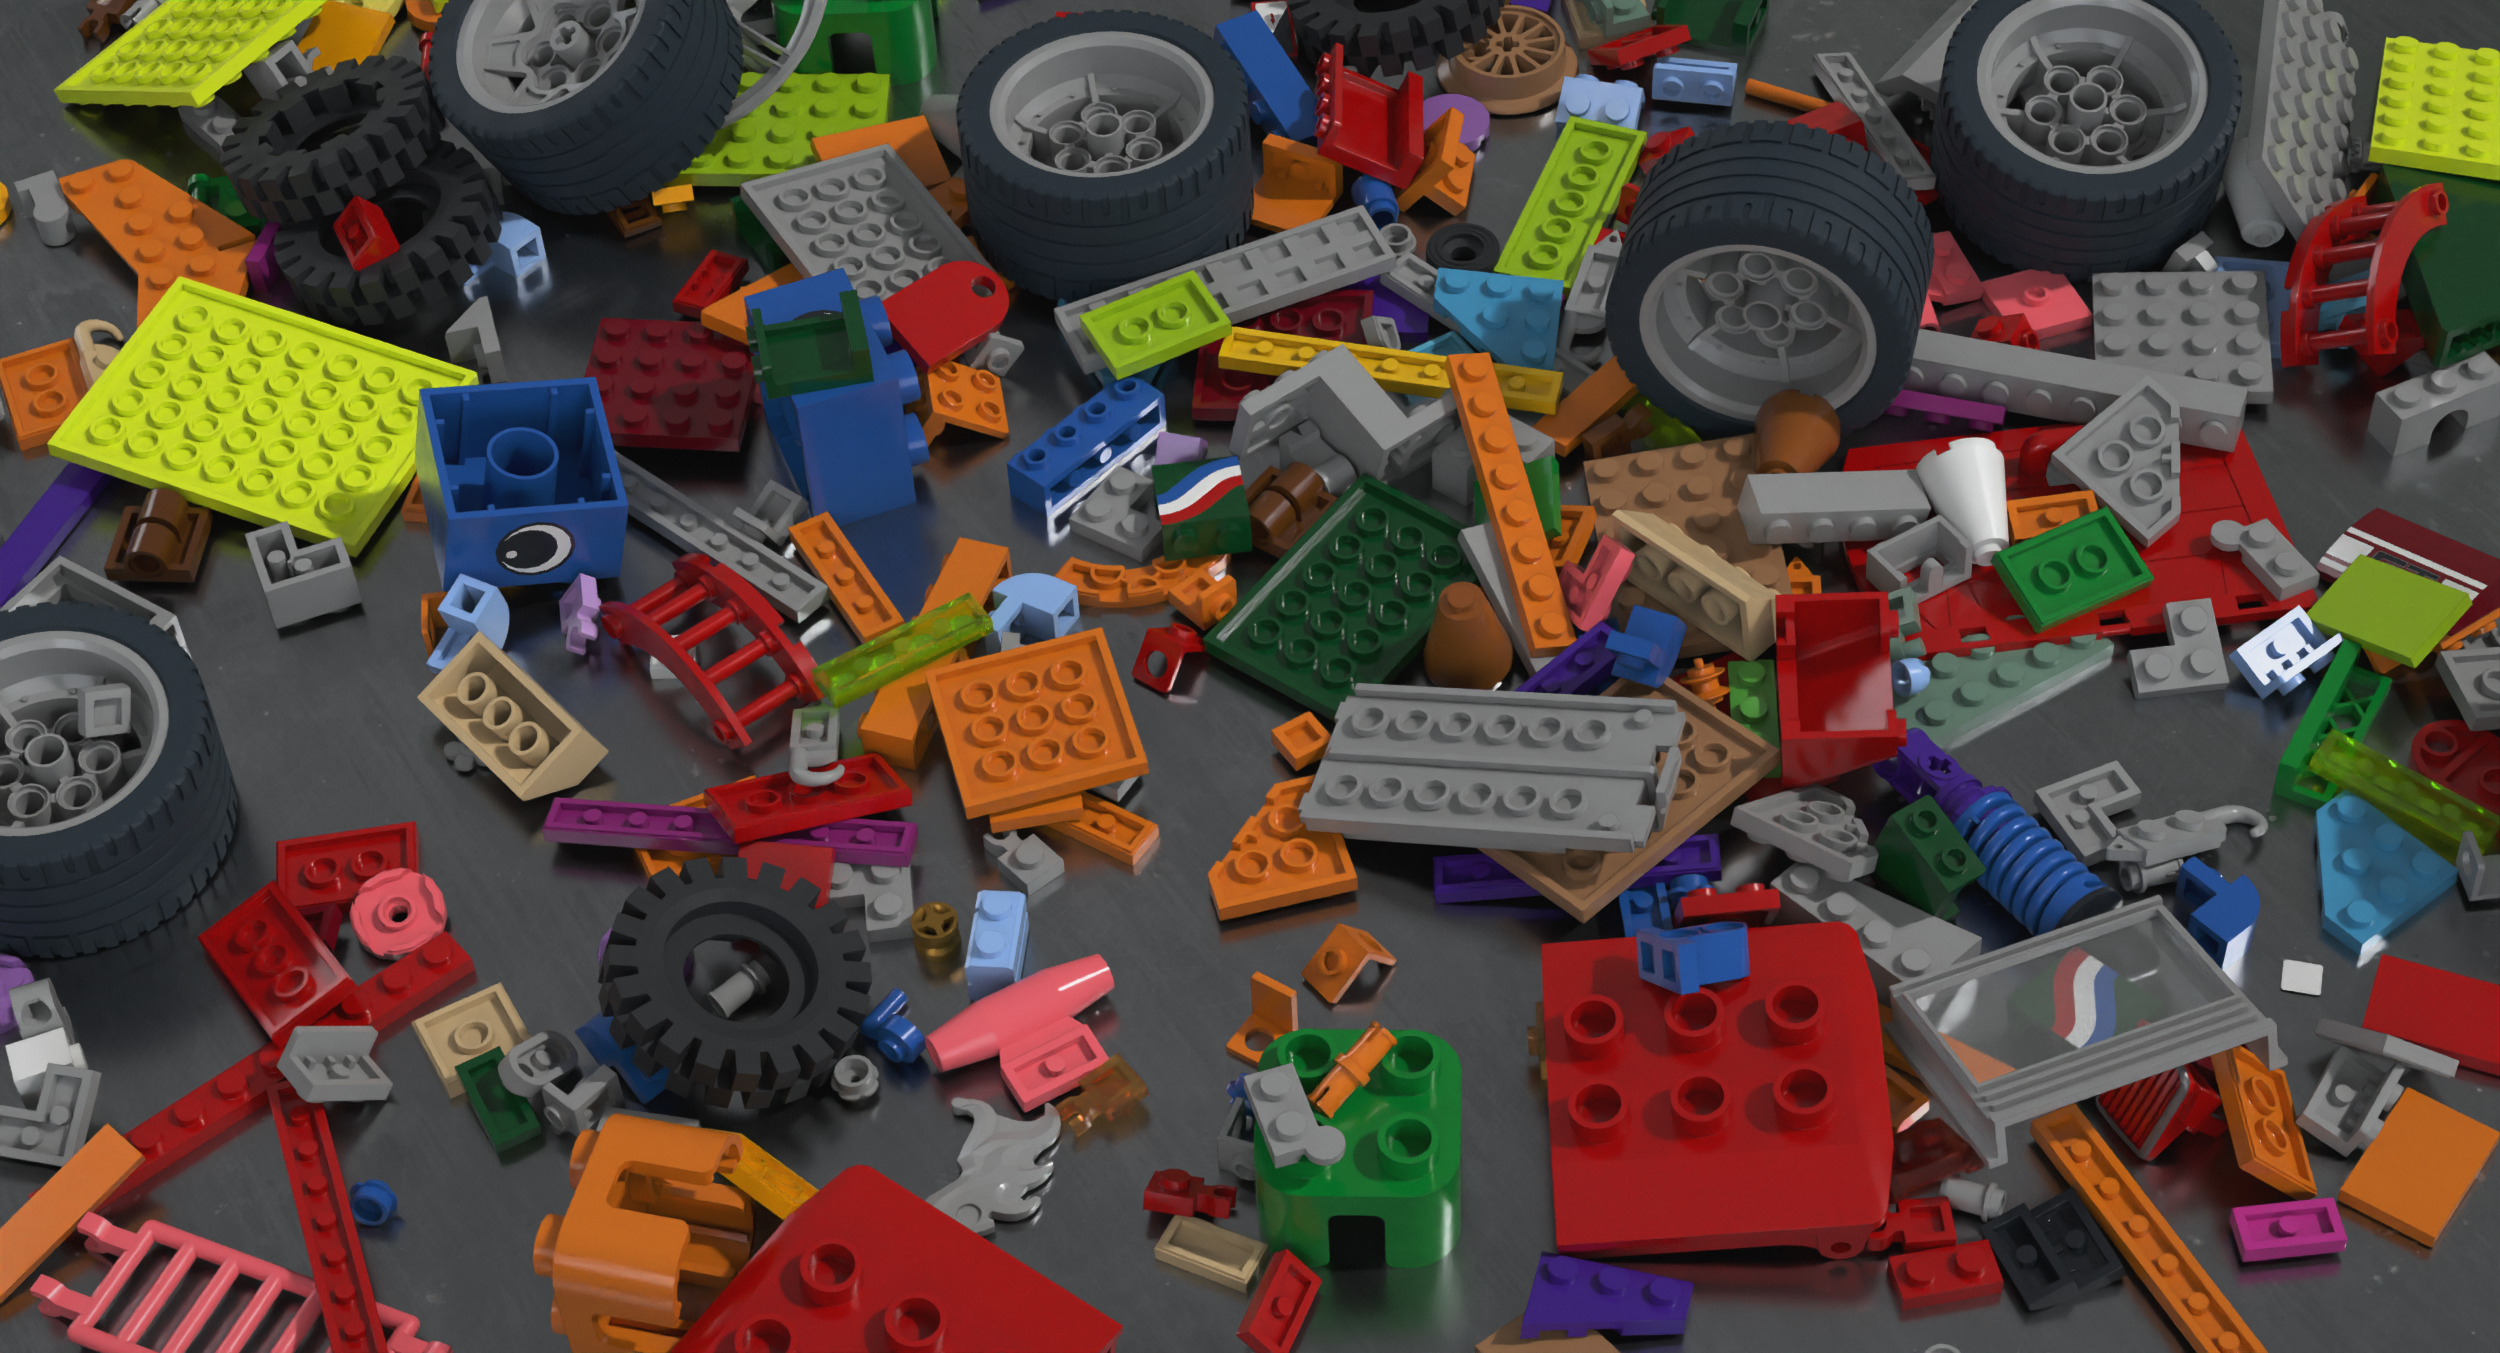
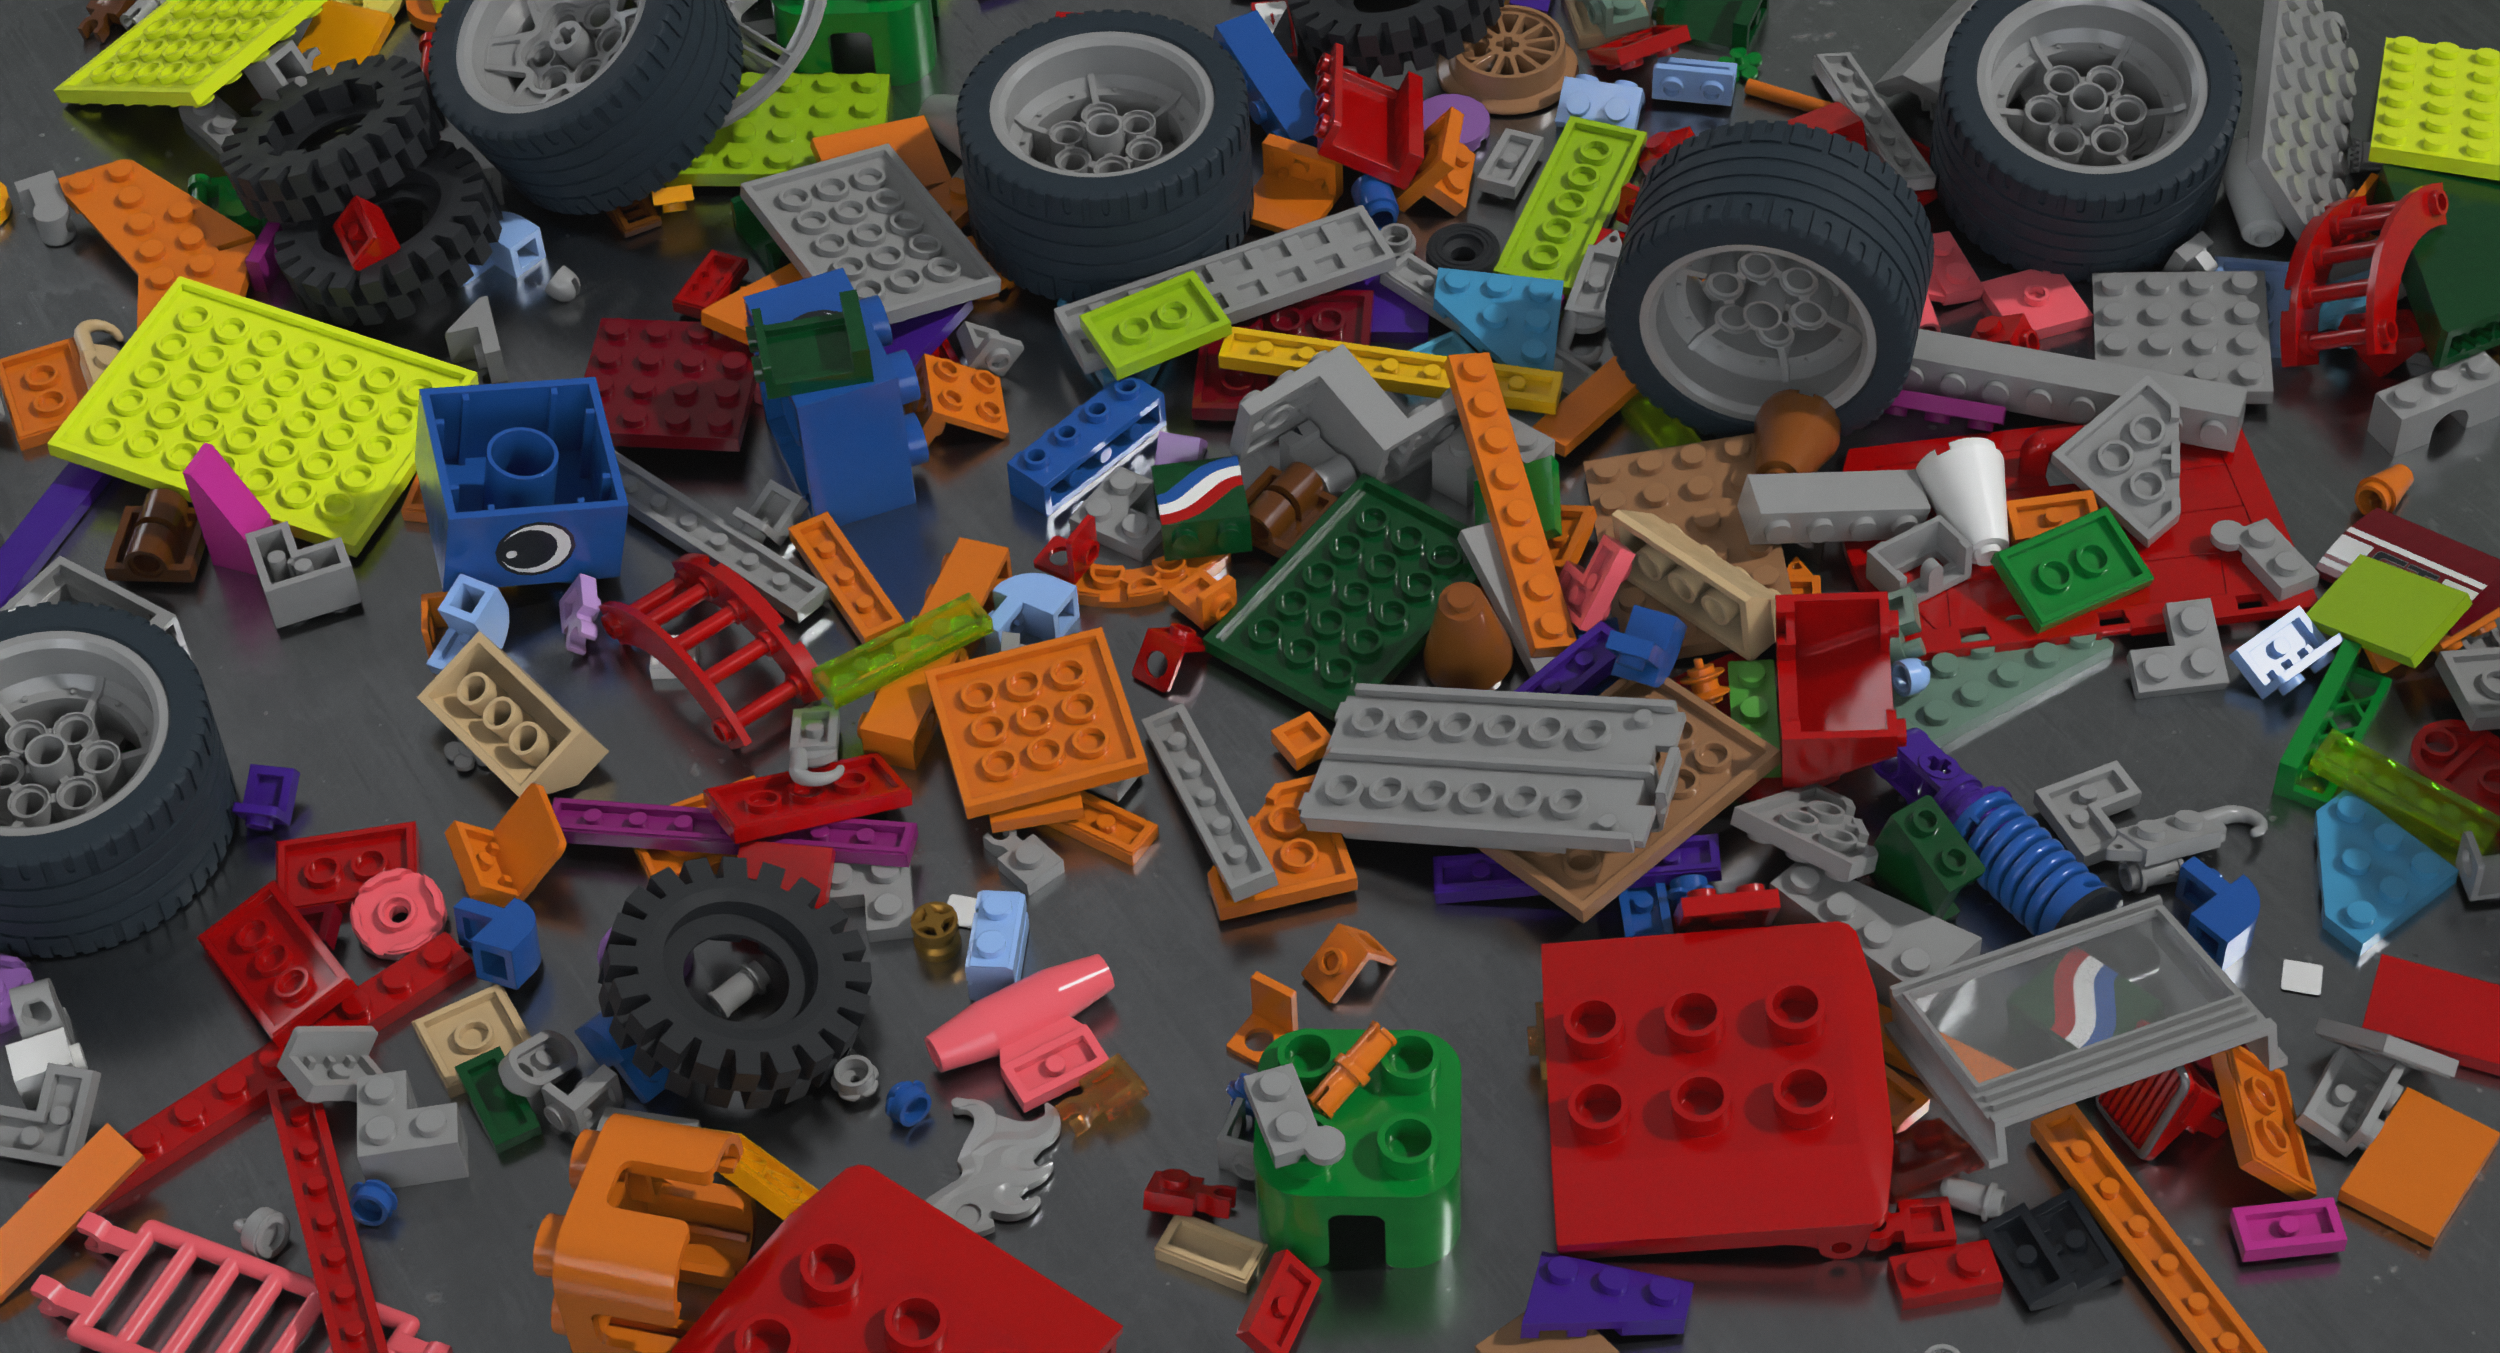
(104, 710): light grey tile -> none
(224, 509): none -> dark pink slope
(263, 1232): none -> light grey tile
(268, 797): none -> dark purple bracket
(407, 1142): none -> light grey brick
(501, 940): none -> blue brick
(511, 856): none -> orange bracket
(563, 285): none -> light grey hinge
(896, 1035): blue plate -> none
(908, 1103): none -> blue plate
(943, 316): red tile -> none
(965, 909): none -> white sticker
(1081, 551): none -> red bracket
(1209, 803): none -> light grey plate
(1381, 332): light grey tile -> none
(1510, 163): none -> light grey plate
(1616, 433): reddish brown plate -> none
(1693, 955): blue tile -> none
(1747, 64): none -> green plant
(2383, 489): none -> orange cone

